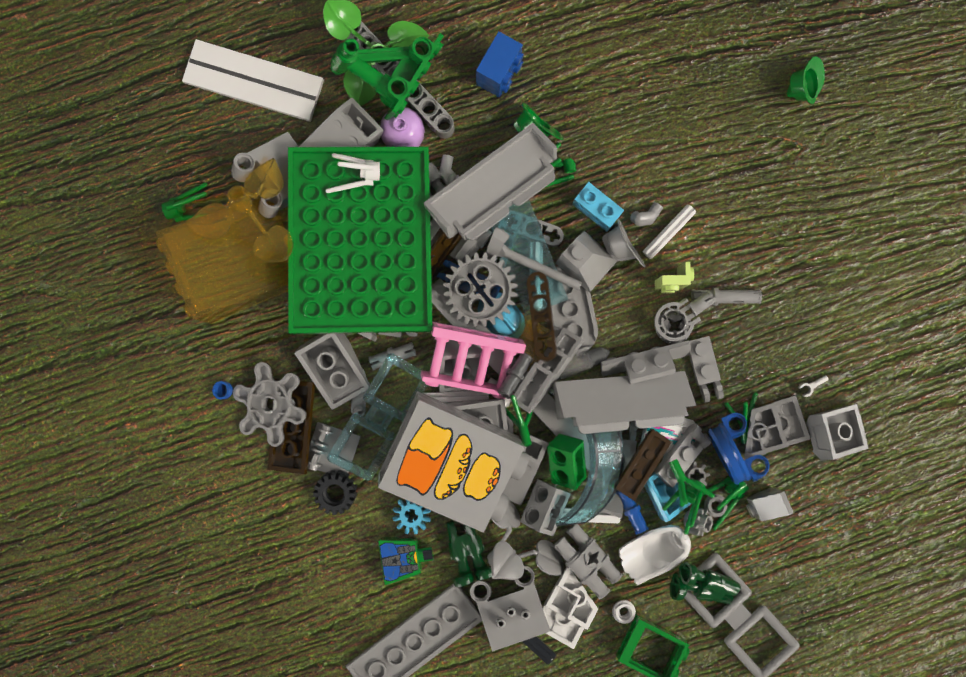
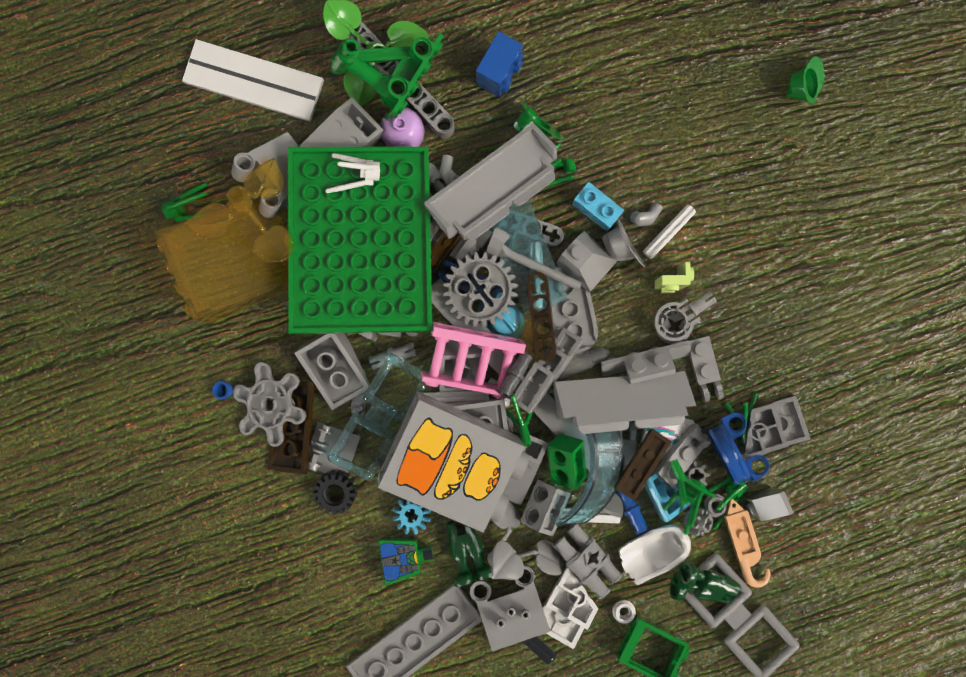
(730, 296): light grey pin -> none
(744, 542): none -> light nougat plate
(812, 385): white hand -> none
(837, 432): light grey slope -> none

